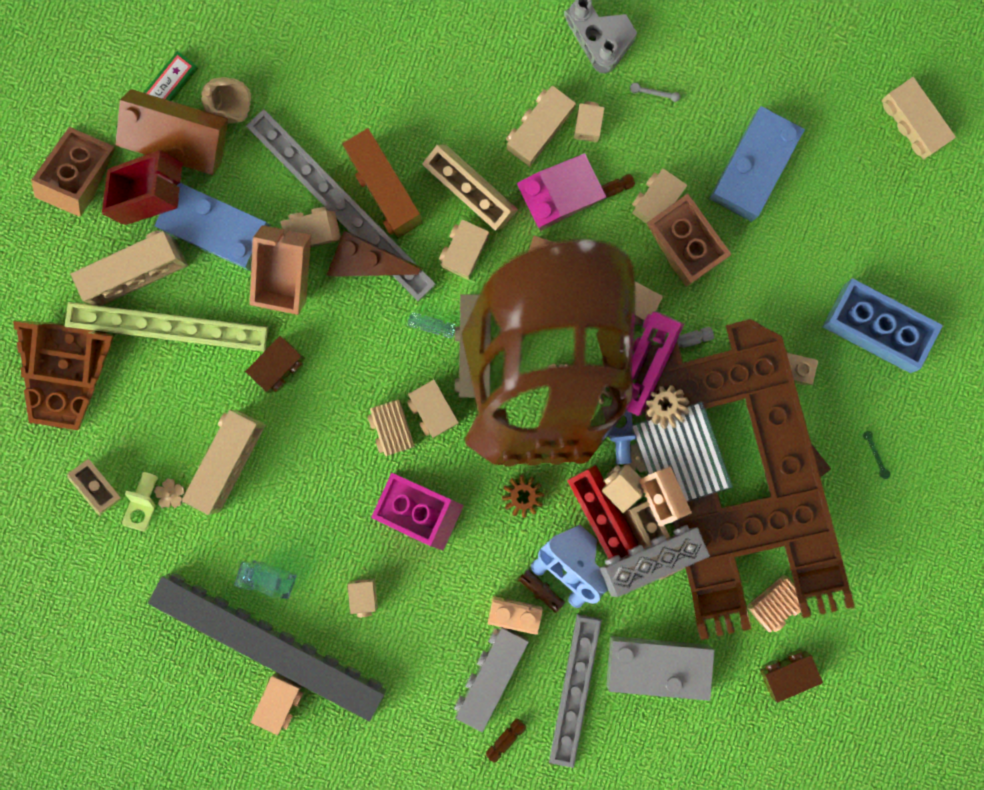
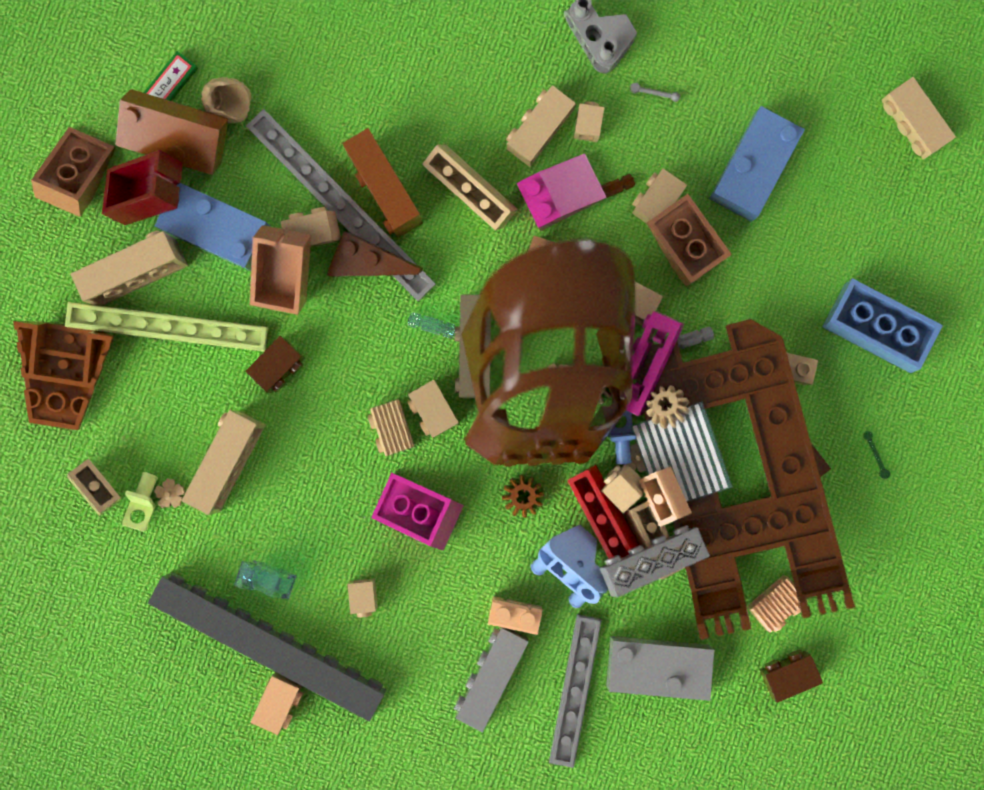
(464, 249): tan brick -> none
(507, 738): reddish brown axle -> none
(541, 590): reddish brown pin -> none

